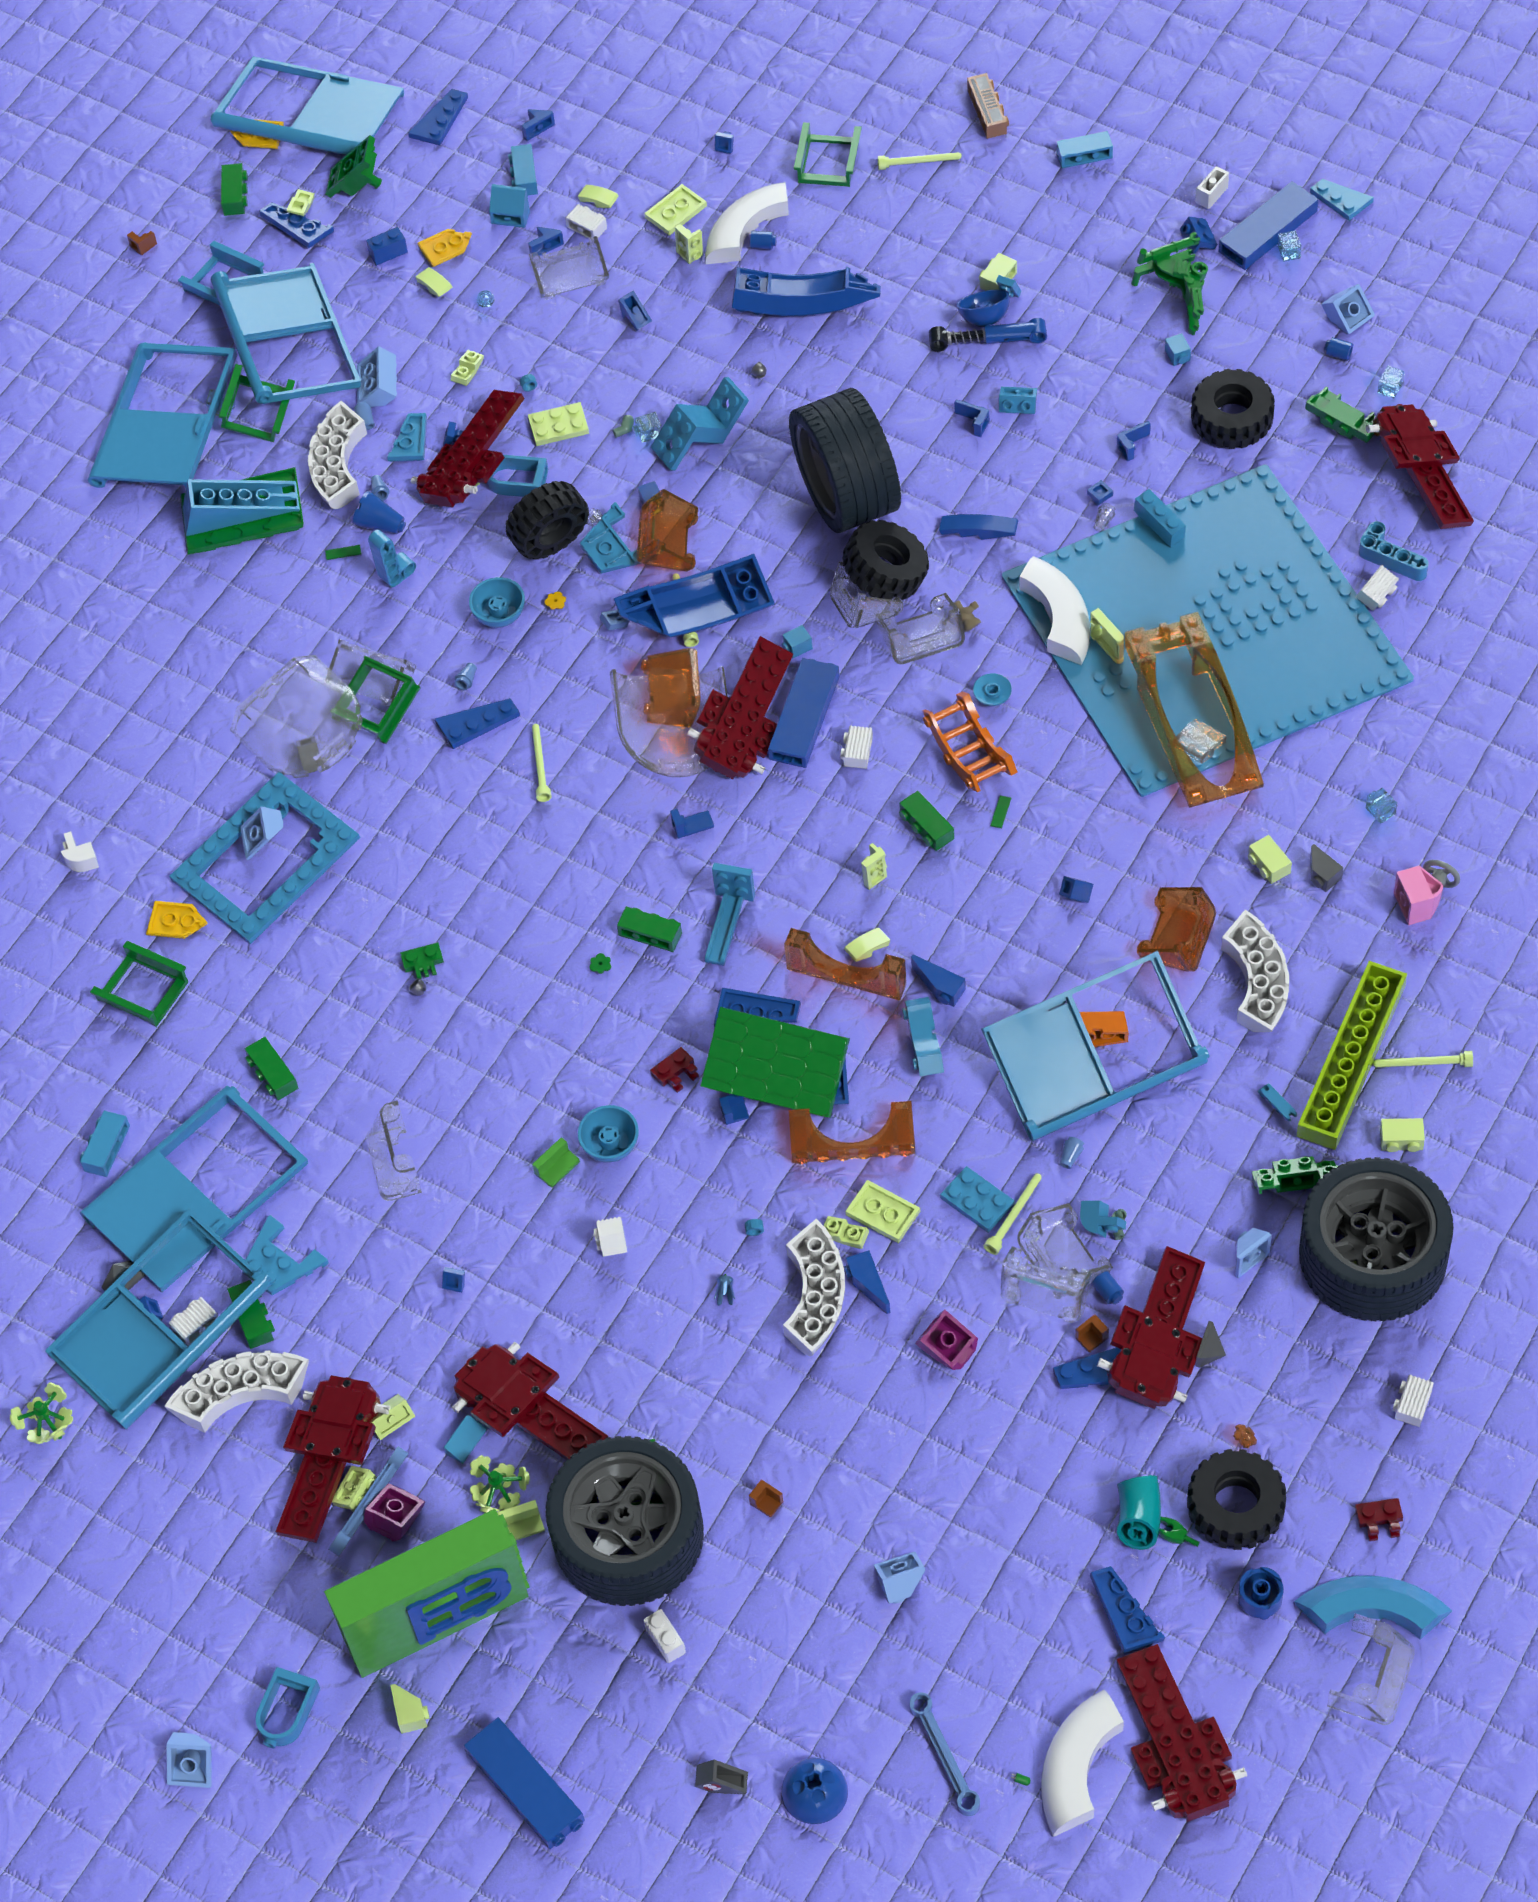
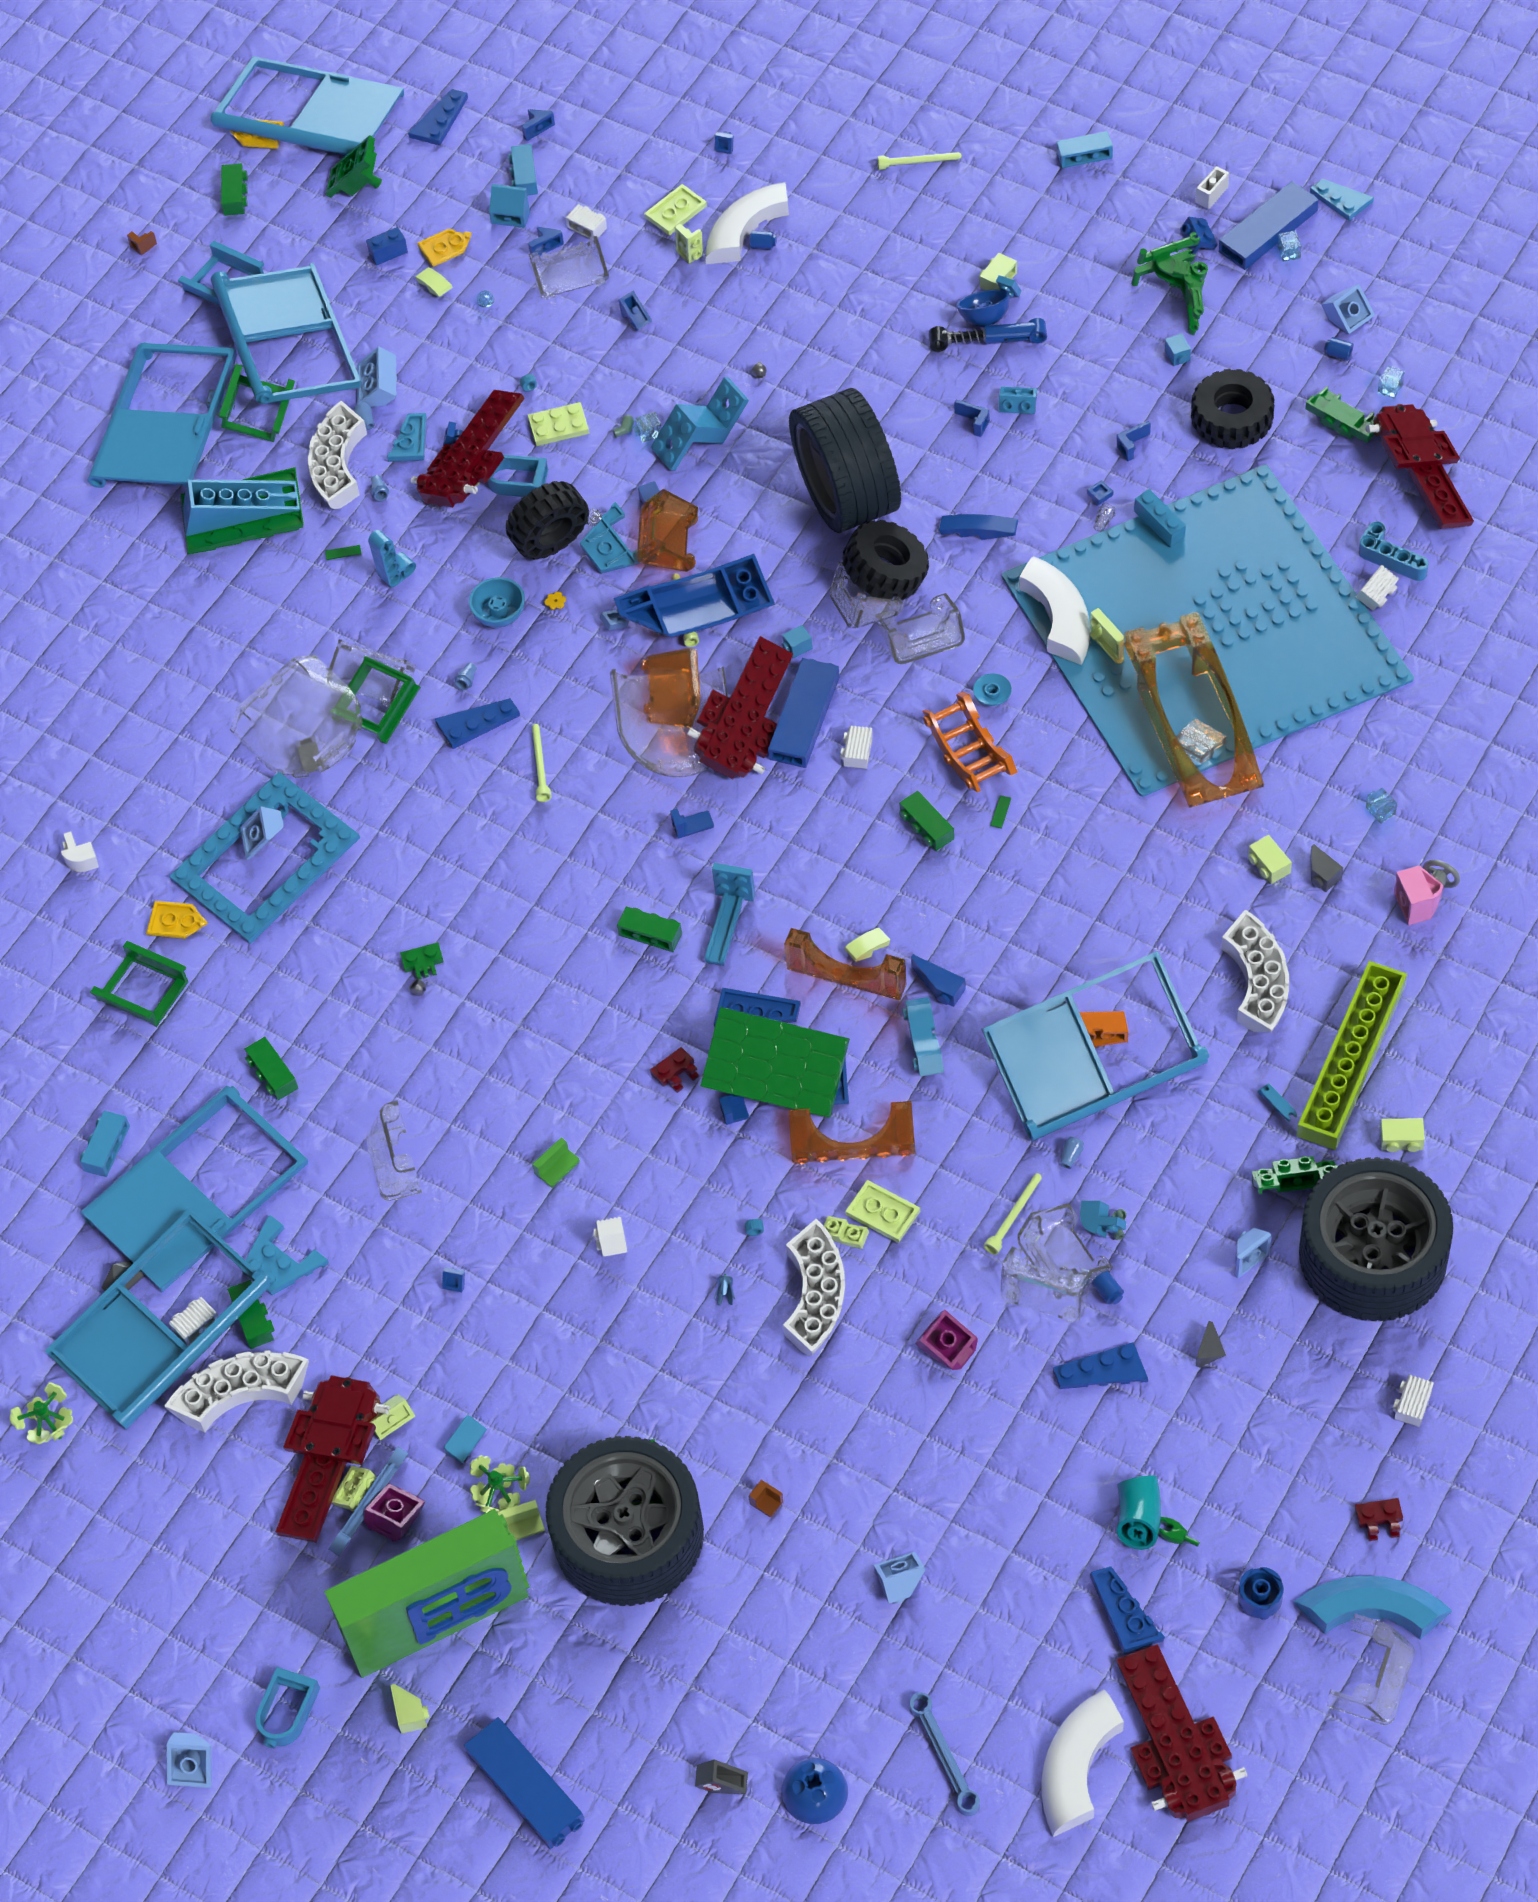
(151, 1306): blue tile -> none
(297, 226): blue wing -> none
(301, 202): yellowish green slope -> none
(377, 515): blue cone -> none
(467, 368): yellowish green slope -> none
(514, 1393): dark red piece -> none
(600, 196): yellowish green slope -> none
(600, 963): green plant -> none
(608, 1133): dark azure piece -> none
(664, 1636): white brick -> none
(800, 293): blue slope -> none
(821, 179): piece -> none
(866, 1279): blue slope -> none
(874, 867): yellowish green bracket -> none
(968, 619): dark tan piece -> none
(977, 1199): dark azure plate -> none
(987, 105): medium nougat brick -> none
(1019, 1778): green piece -> none
(1076, 889): blue panel -> none
(1092, 1333): dark orange panel -> none
(1154, 1340): dark red piece -> none
(1181, 927): clear orange windscreen -> none
(1231, 1528): black tyre -> none
(1245, 1436): clear orange plant -> none
(1464, 1058): yellowish green piece -> none

